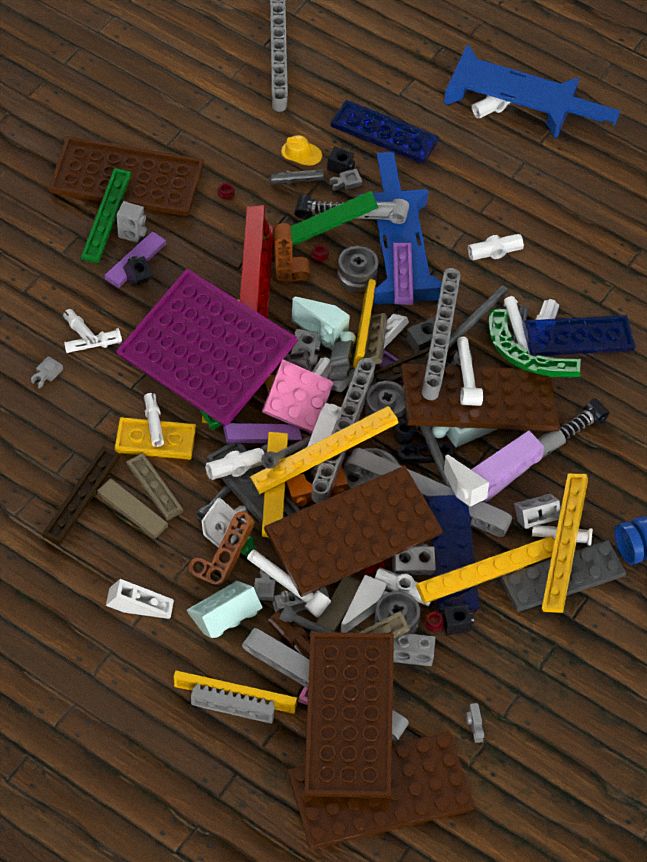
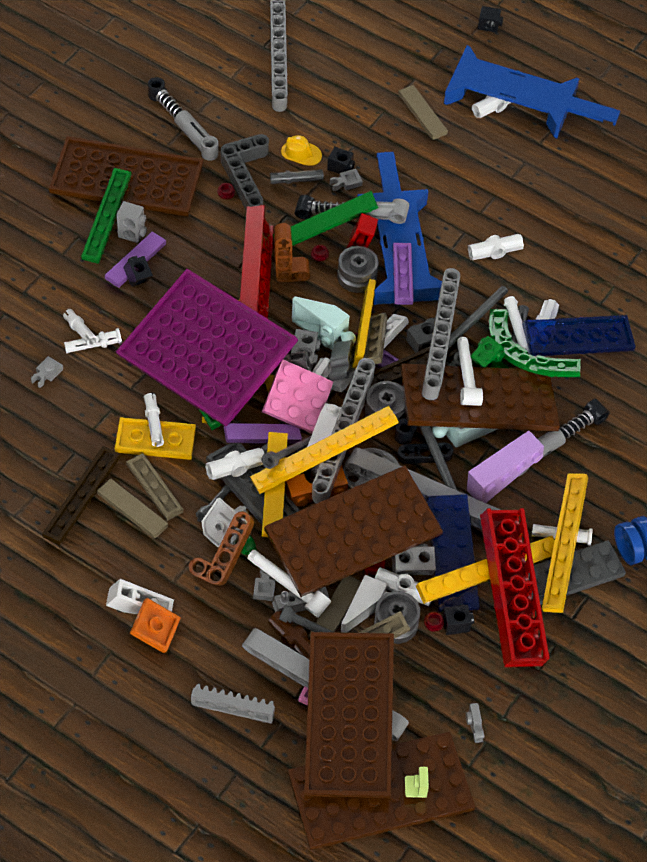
(155, 625): none -> orange tile
(186, 122): none -> piece
(225, 609): light aqua slope -> none
(233, 159): none -> dark grey beam
(280, 701): yellow tile -> none
(363, 231): none -> red brick
(384, 131): clear blue plate -> none
(414, 649): light grey brick -> none
(418, 784): none -> yellowish green bracket
(423, 112): none -> dark tan tile
(465, 483): white slope -> none
(488, 352): none -> green tile
(490, 19): none -> black brick
(513, 588): none -> red tile
(537, 510): light grey brick -> none

